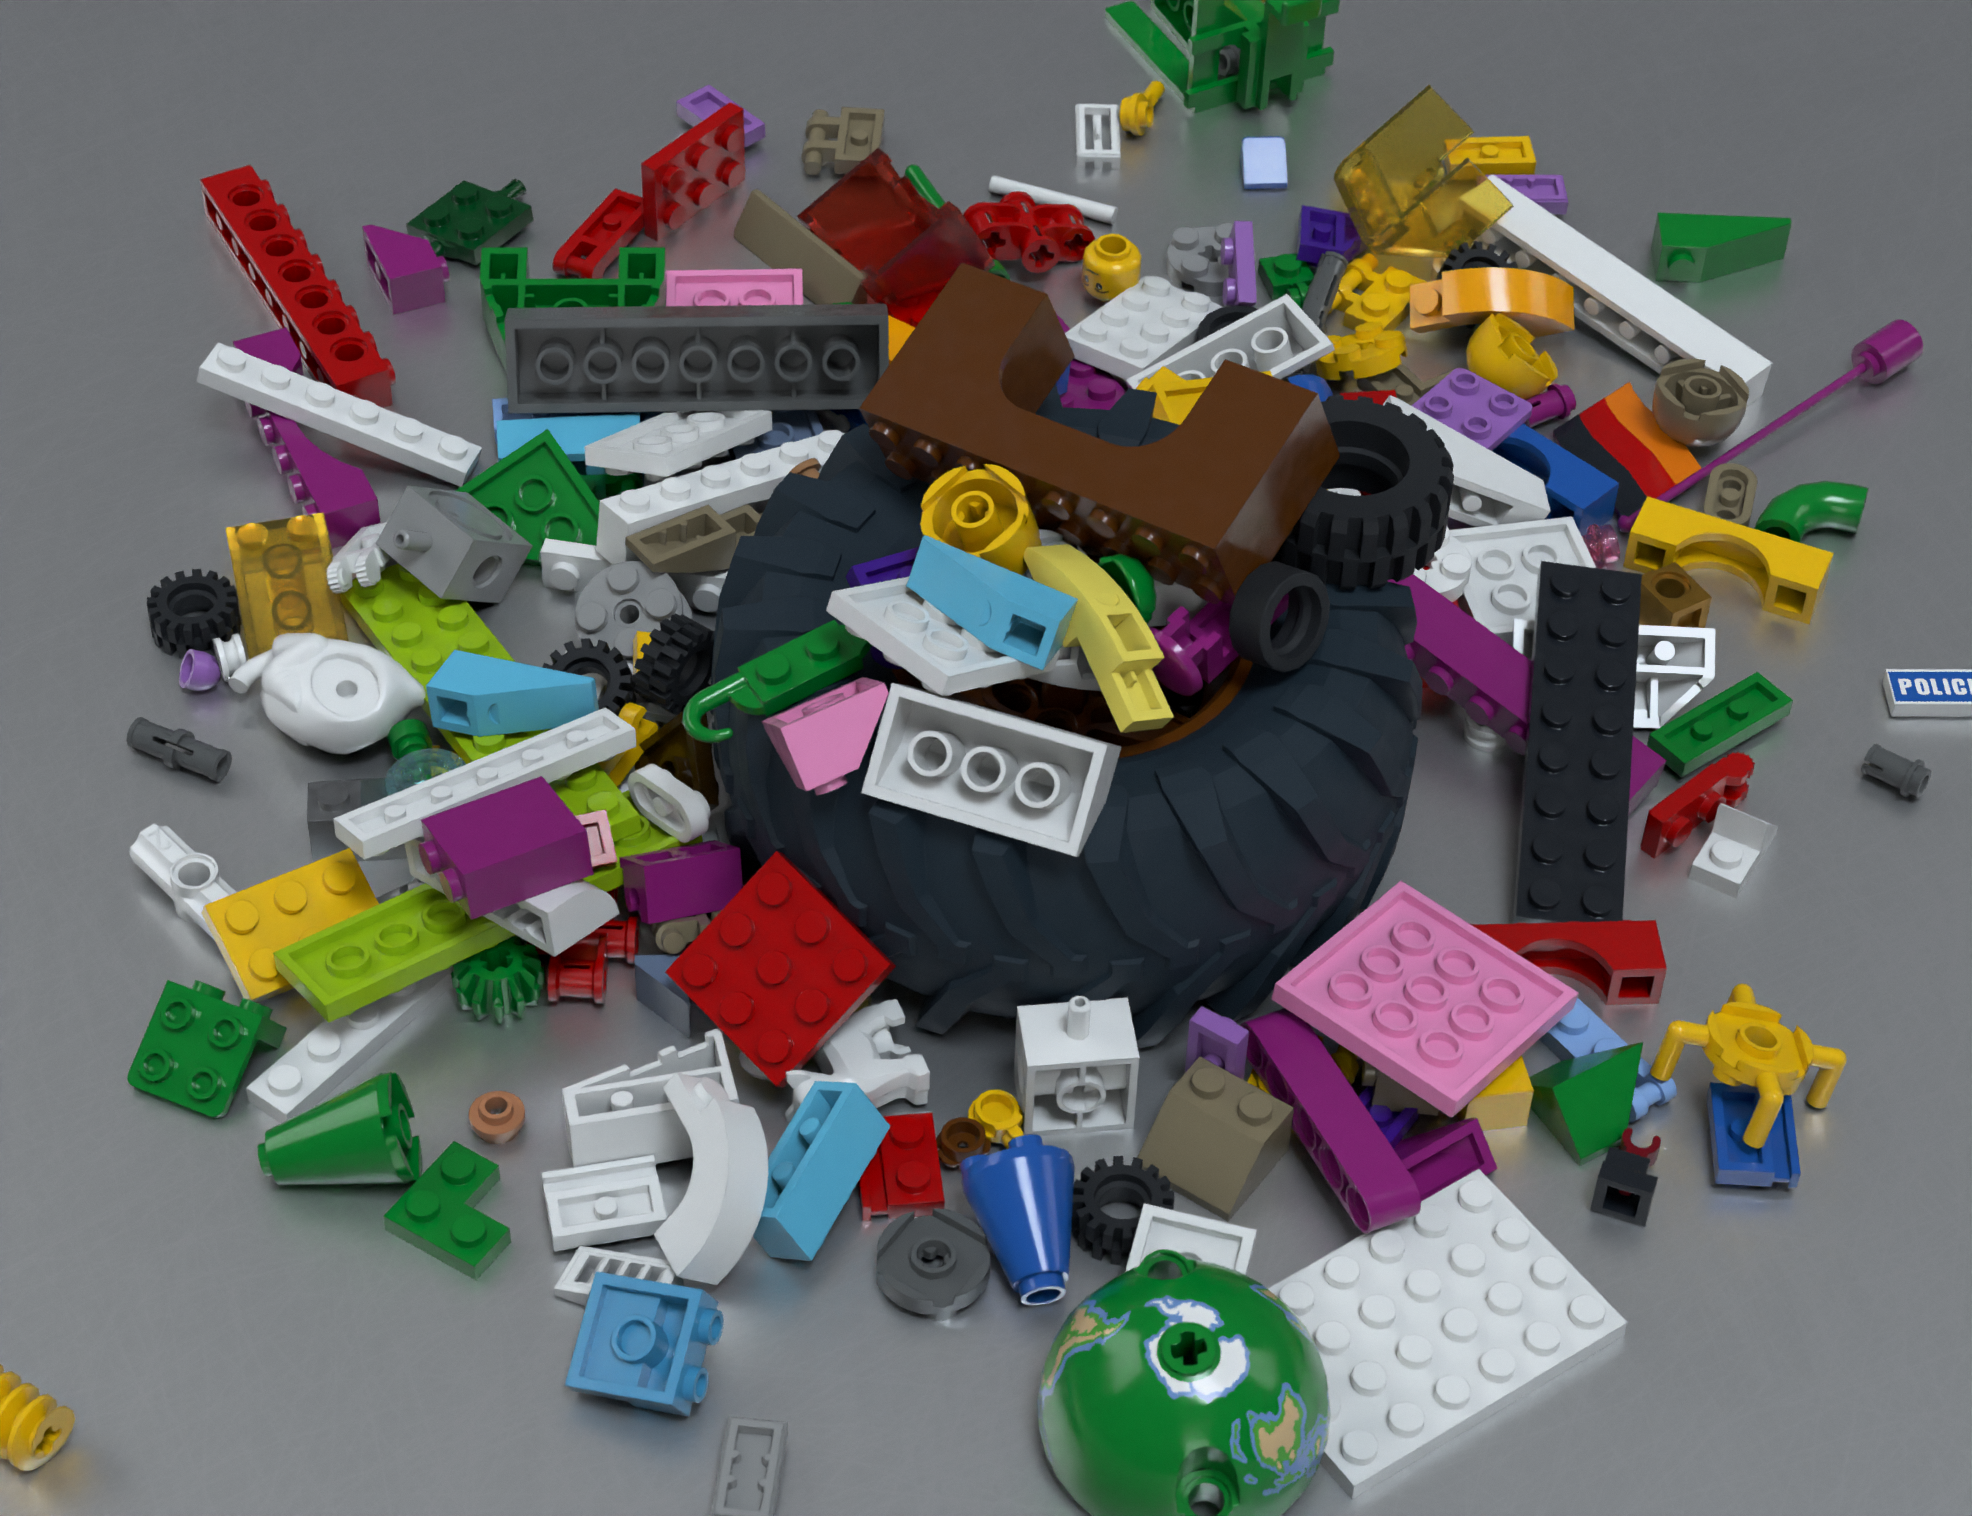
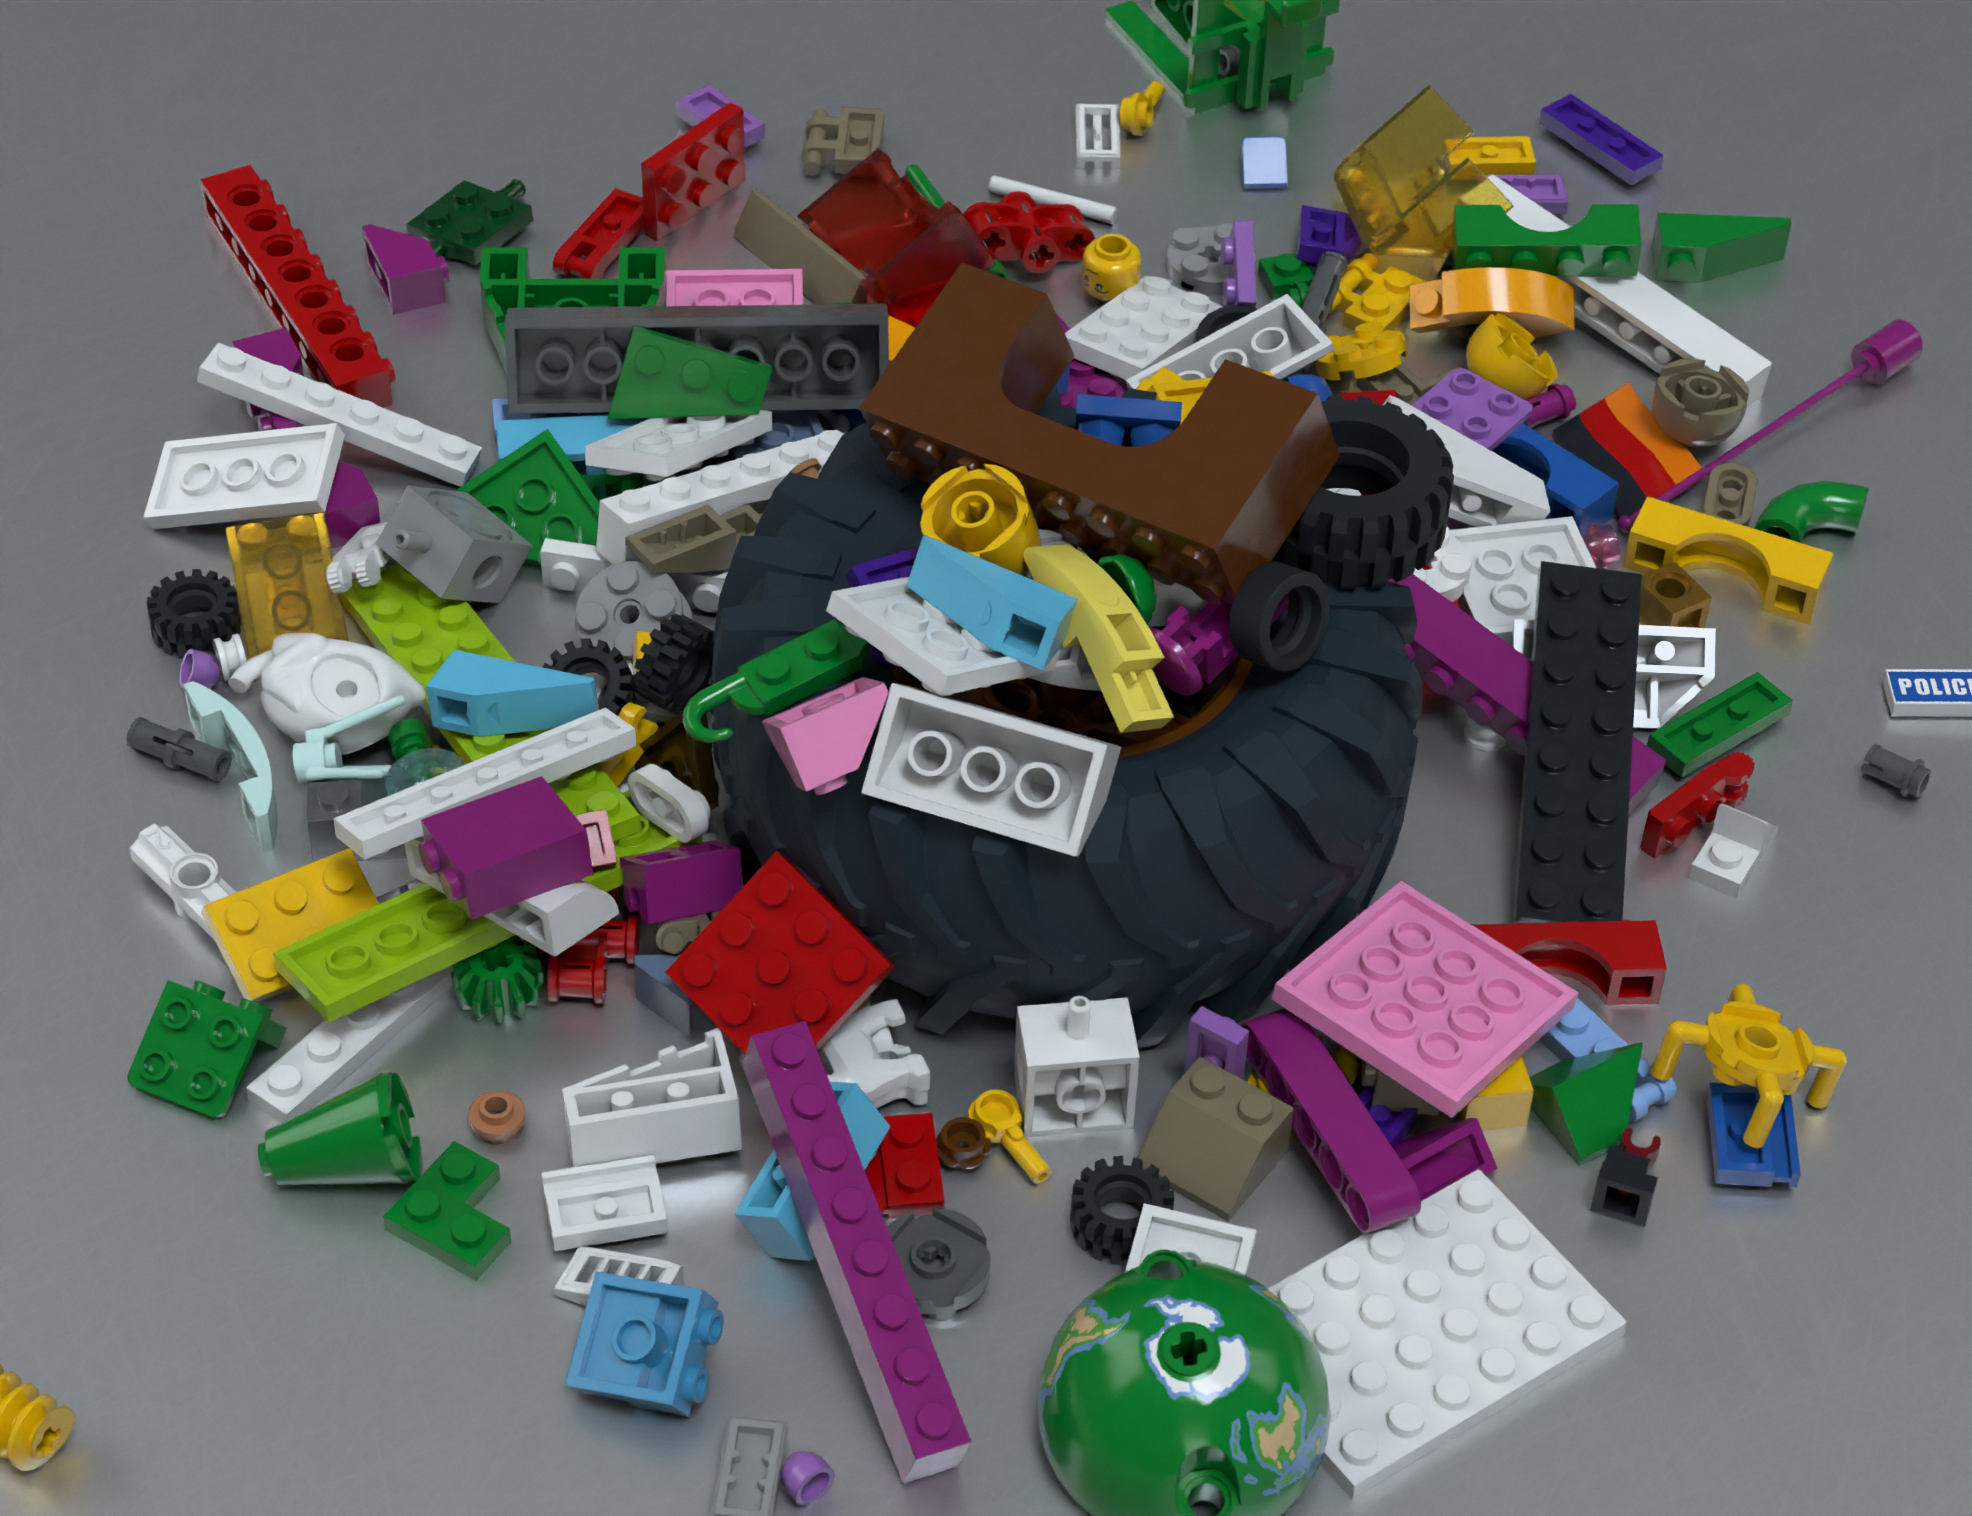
(224, 725): none -> light aqua slope
(244, 476): none -> white plate
(322, 761): none -> light aqua plant
(685, 380): none -> green wing
(726, 1183): white arch -> none
(806, 1476): none -> medium lavender hinge
(855, 1253): none -> magenta brick
(1025, 1213): blue cone -> none
(1122, 417): none -> blue tile
(1599, 245): none -> green arch
(1601, 139): none -> dark purple plate

